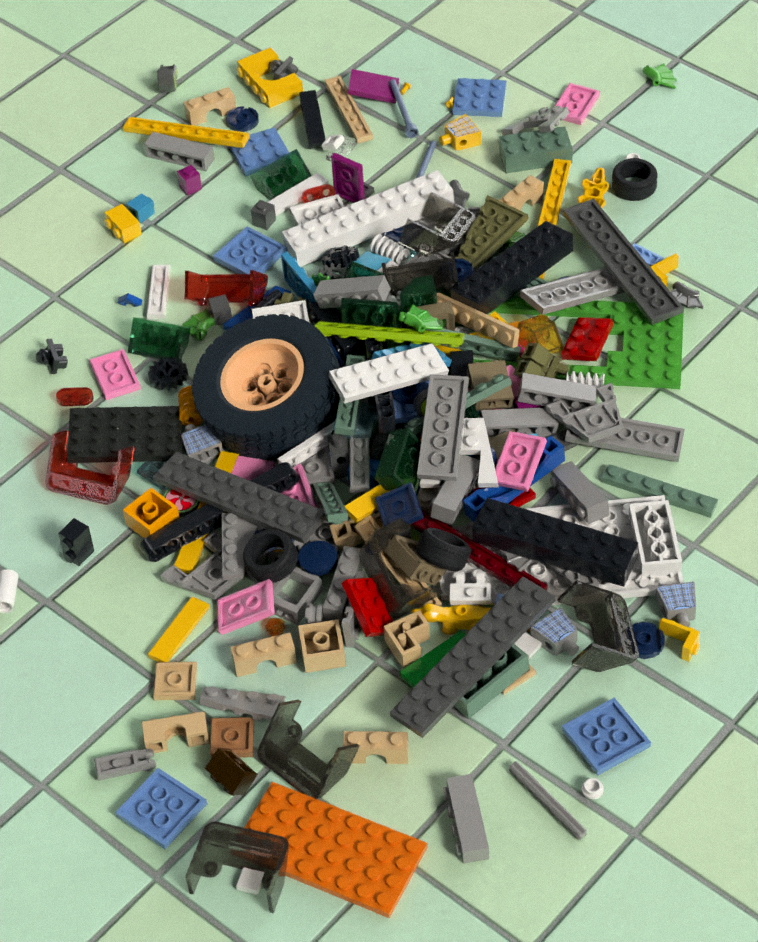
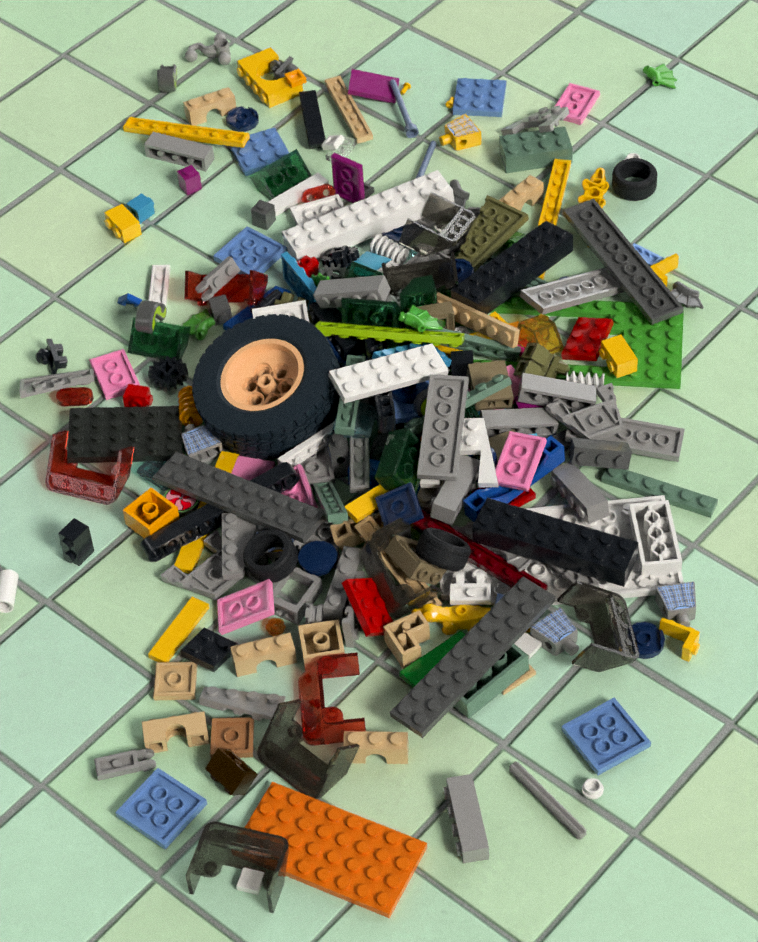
(54, 382): none -> light grey wing
(137, 396): none -> red brick
(146, 315): none -> dark grey animal
(208, 649): none -> black plate
(217, 278): none -> light grey hinge
(219, 49): none -> light grey piece
(295, 78): none -> light orange tile
(310, 265): none -> red brick
(321, 723): none -> clear red windscreen
(599, 453): none -> dark grey brick
(618, 356): none -> yellow brick

